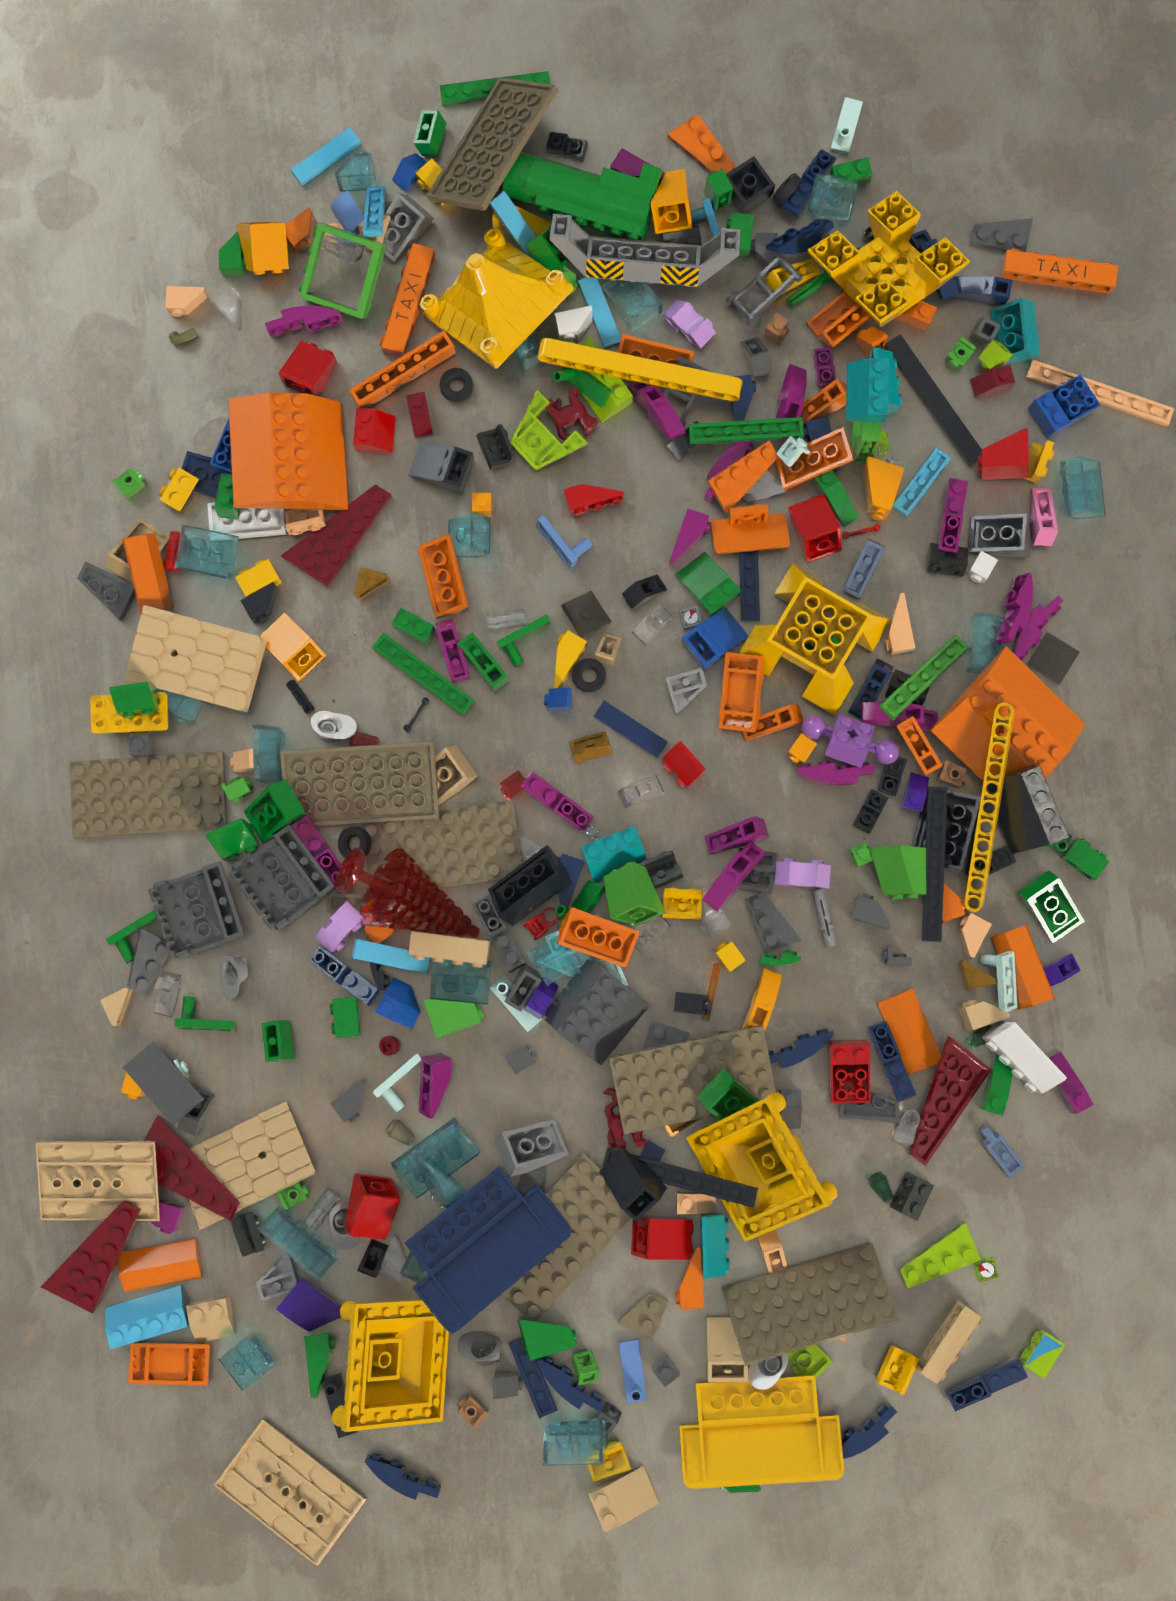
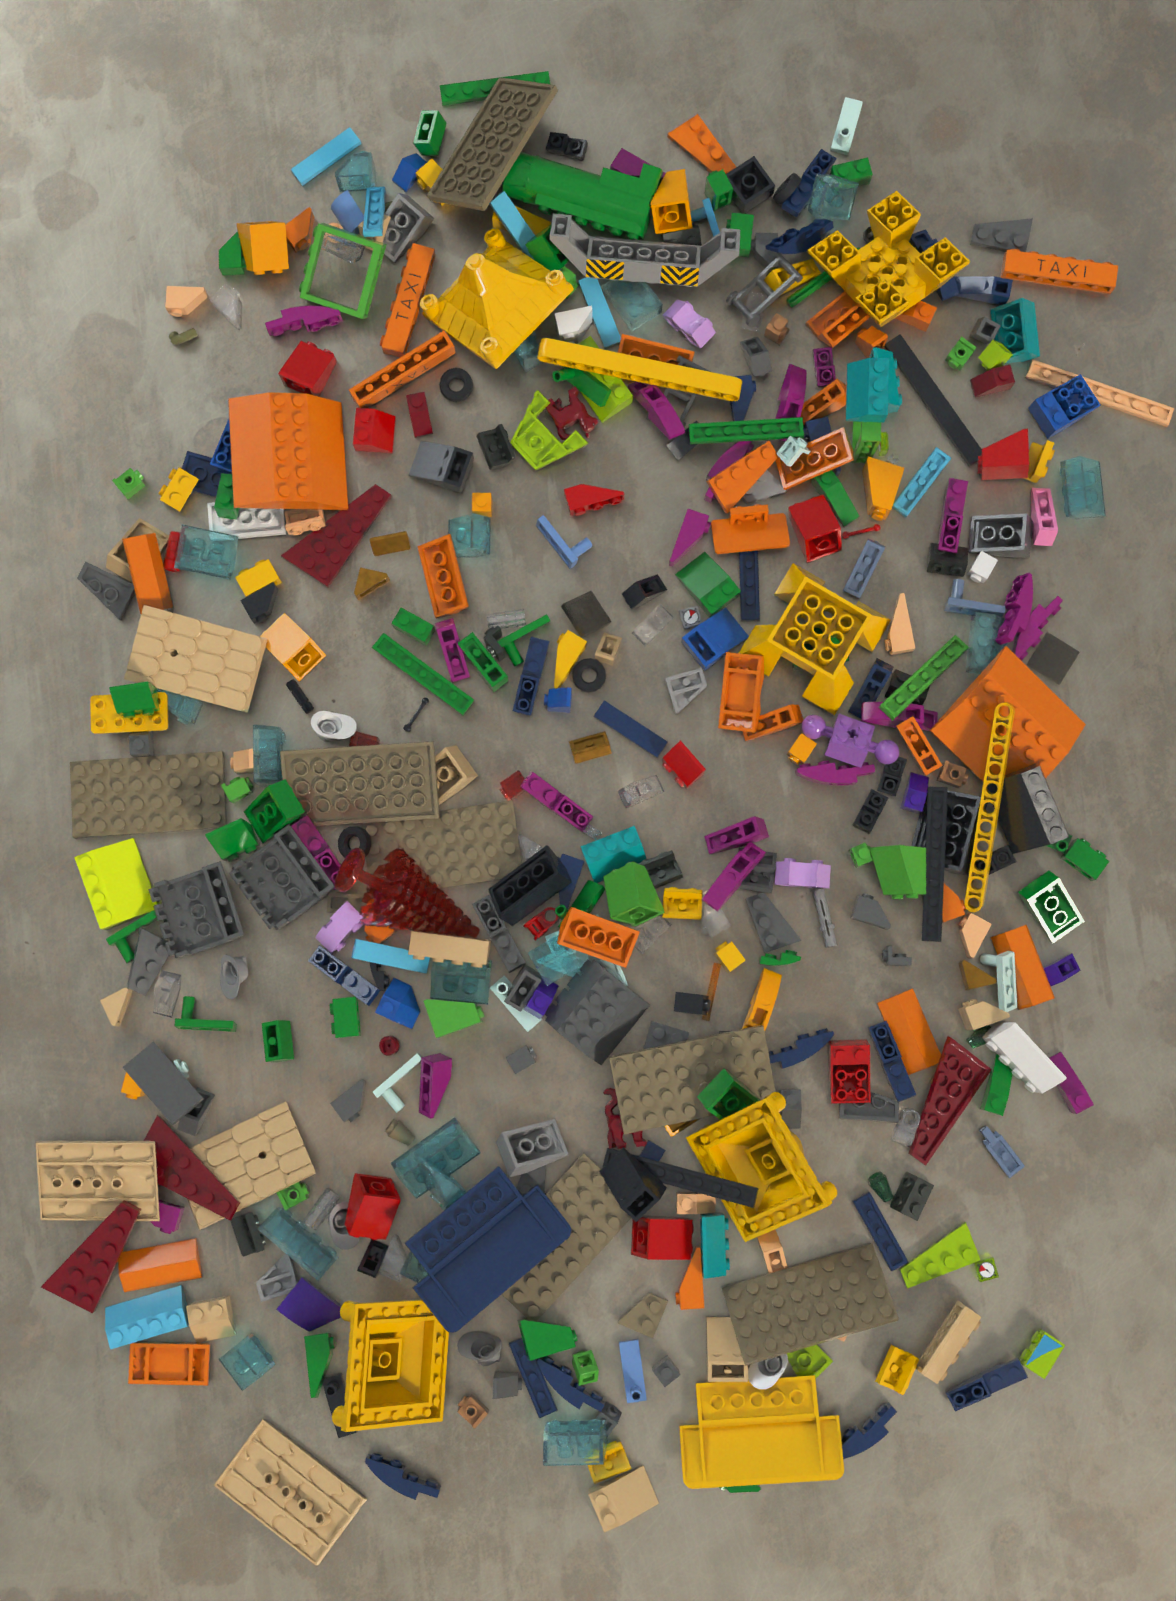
(116, 883): none -> neon yellow slope
(390, 543): none -> pearl gold slope
(492, 646): none -> pearl dark grey bracket
(531, 676): none -> dark blue slope
(880, 1231): none -> dark blue tile
(958, 605): none -> sand blue piece

